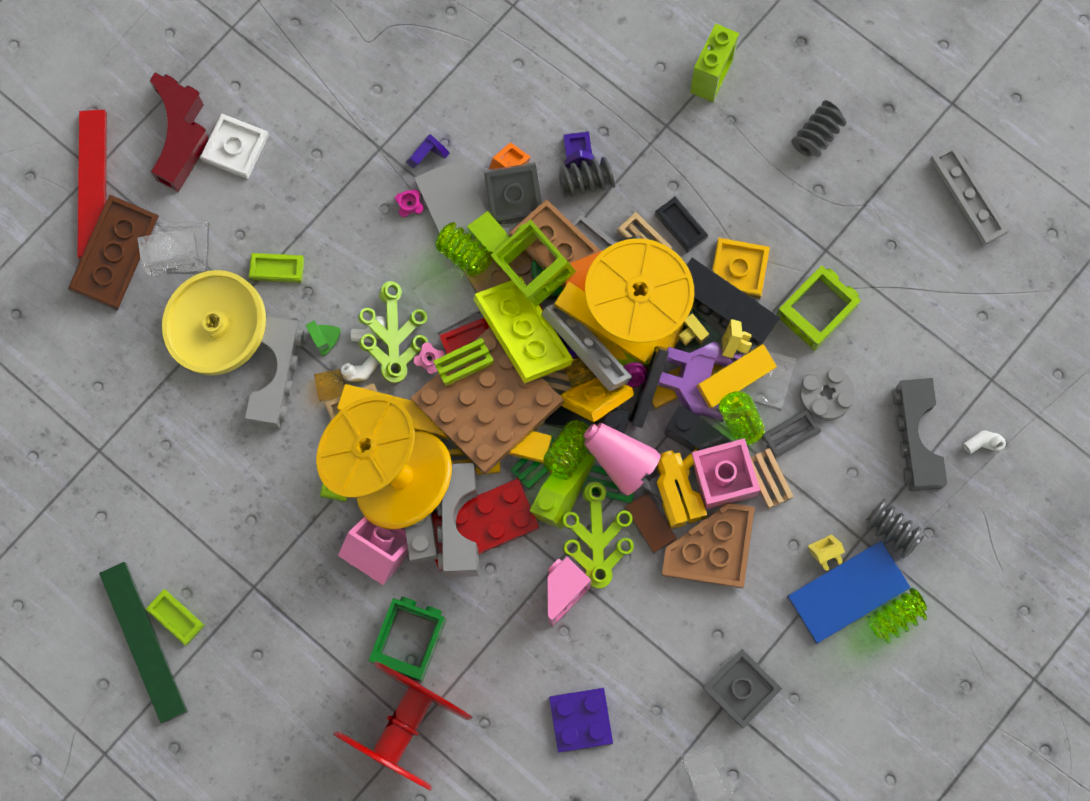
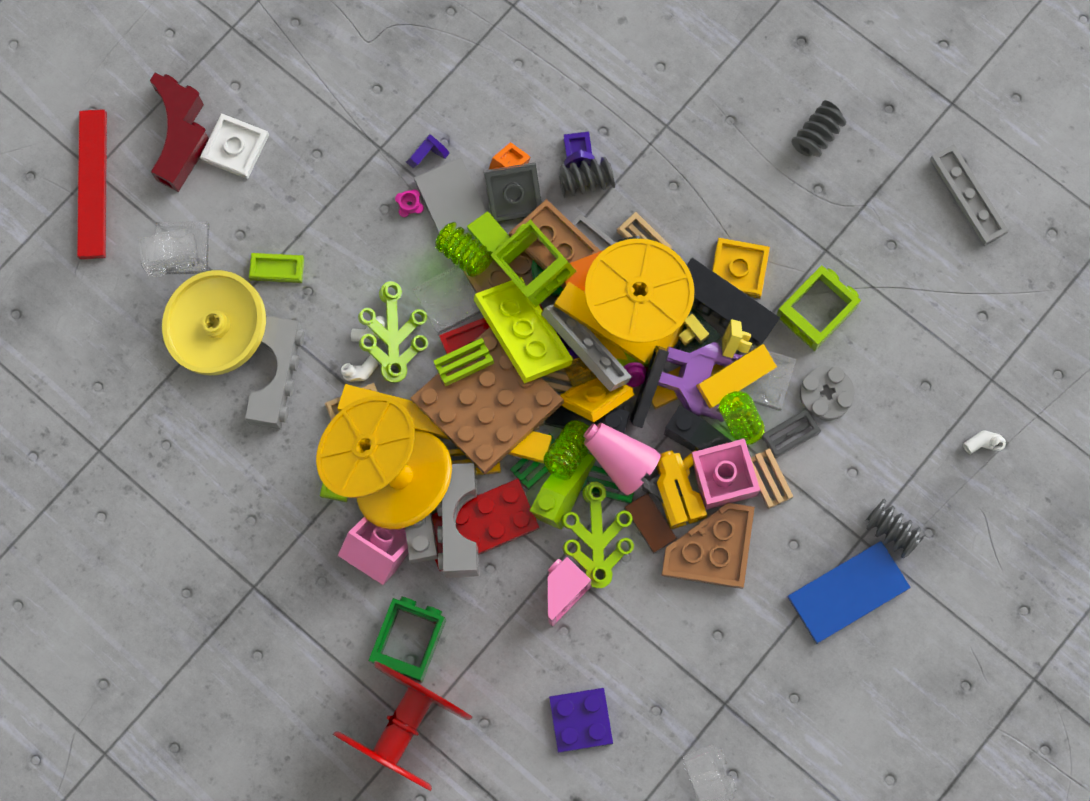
(112, 252): reddish brown tile -> none
(143, 642): dark green tile -> none
(175, 617): lime tile -> none
(324, 336): bright green tile -> none
(329, 385): clear yellow plate -> none
(421, 359): bright pink plate -> none
(681, 224): black tile -> none
(714, 63): lime window -> none
(742, 688): dark grey plate -> none
(827, 549): light yellow tile -> none
(898, 615): clear neon green piece -> none
(923, 468): dark grey arch -> none

